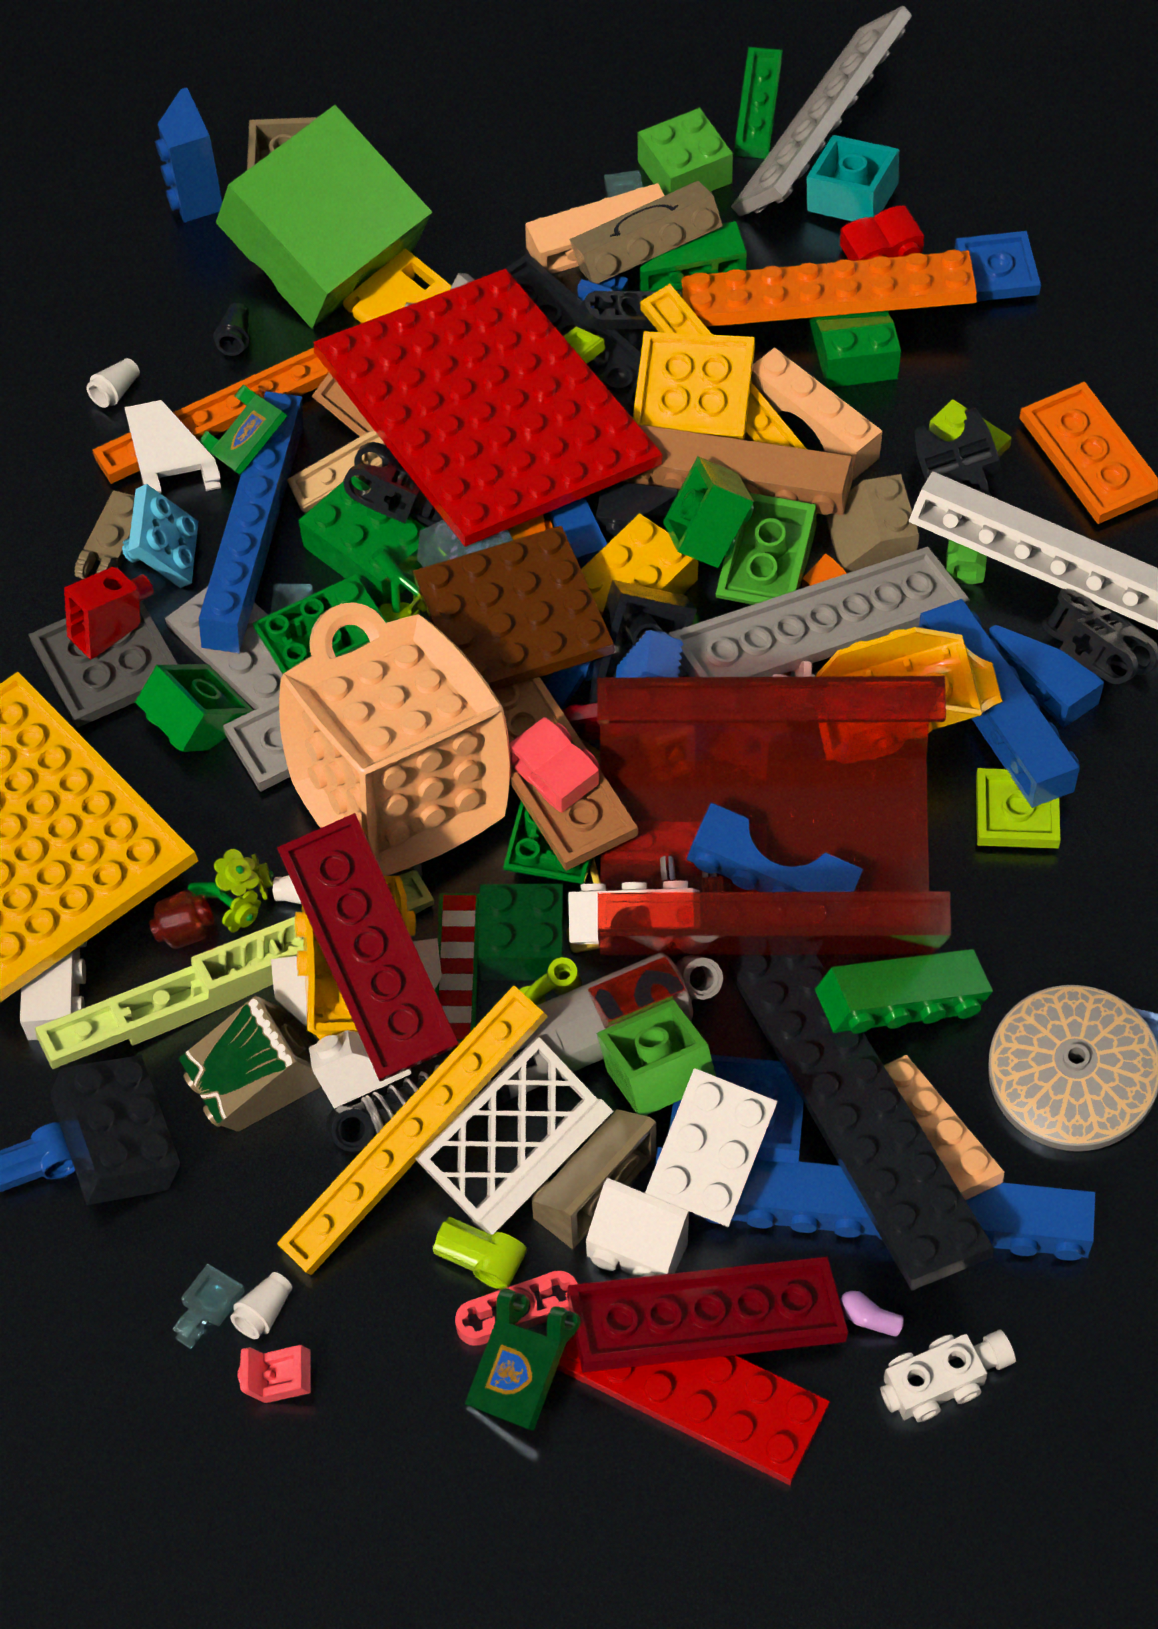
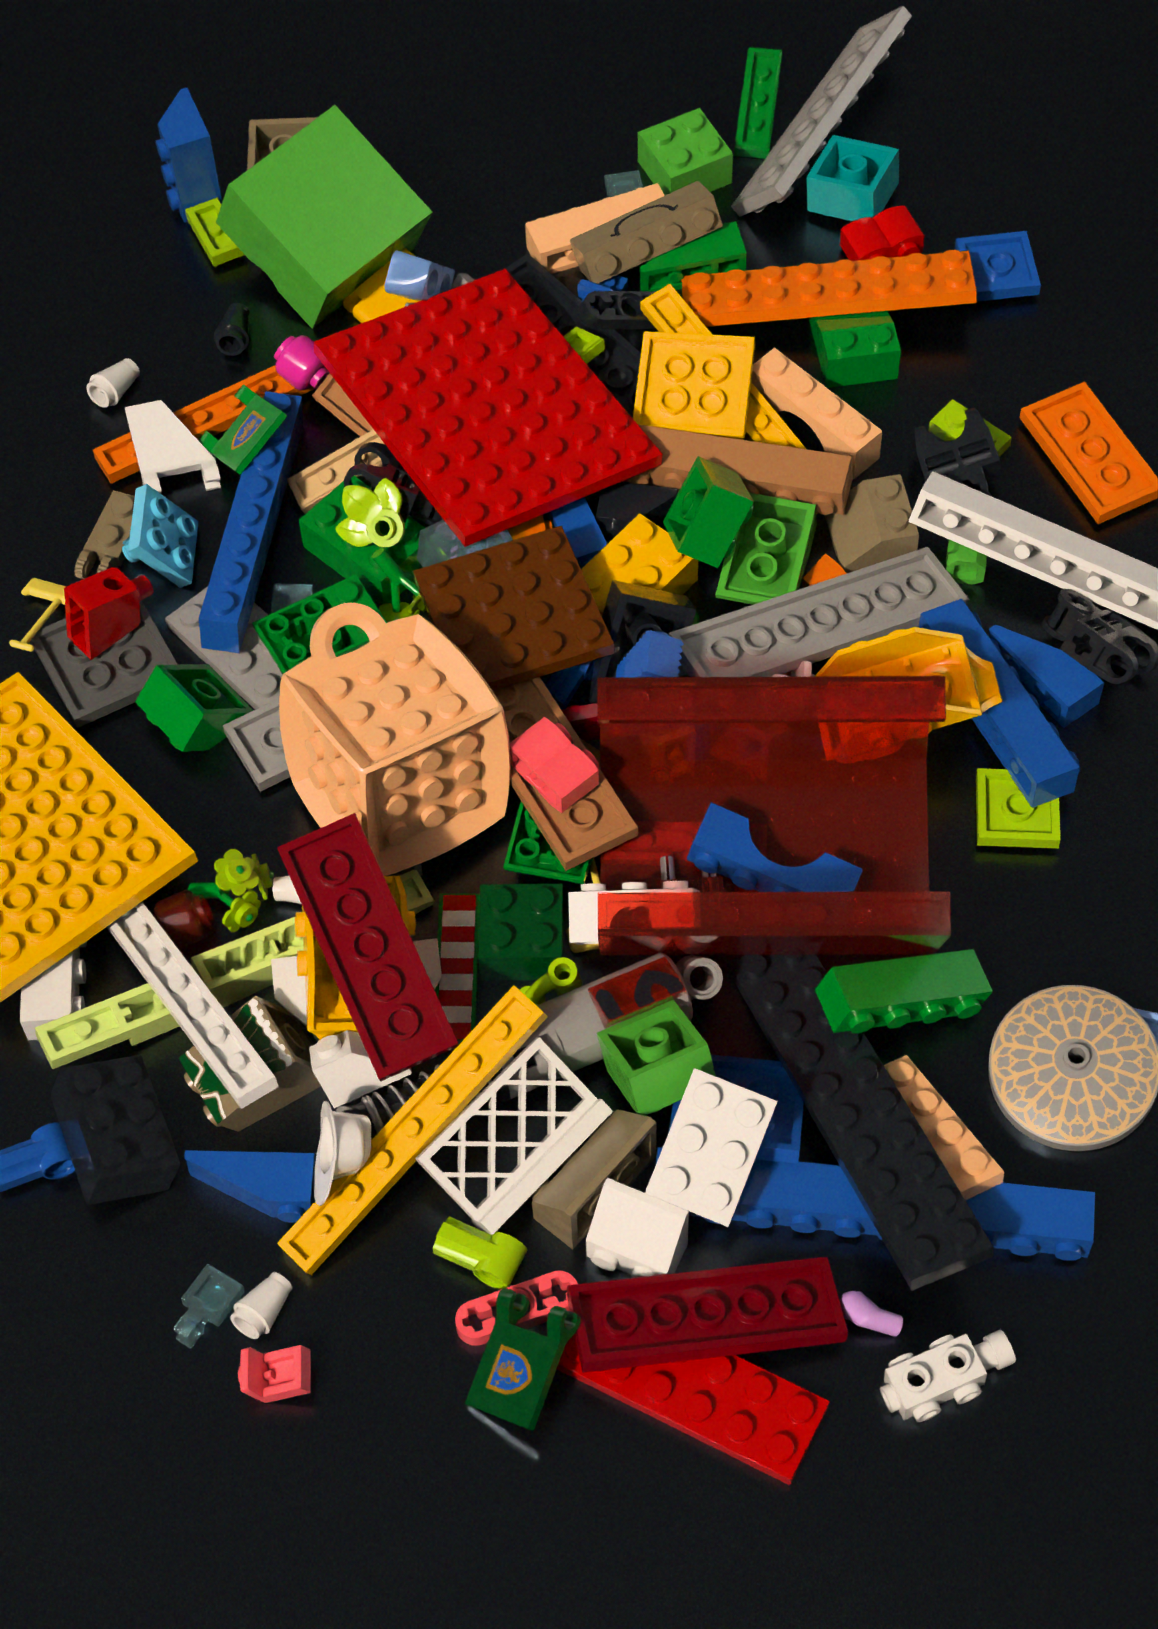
(44, 590): none -> light yellow piece
(193, 1006): none -> white plate
(212, 238): none -> lime plate
(268, 1181): none -> blue slope
(299, 364): none -> dark pink head
(341, 1148): none -> white piece
(367, 511): none -> lime plate
(416, 277): none -> medium blue piece

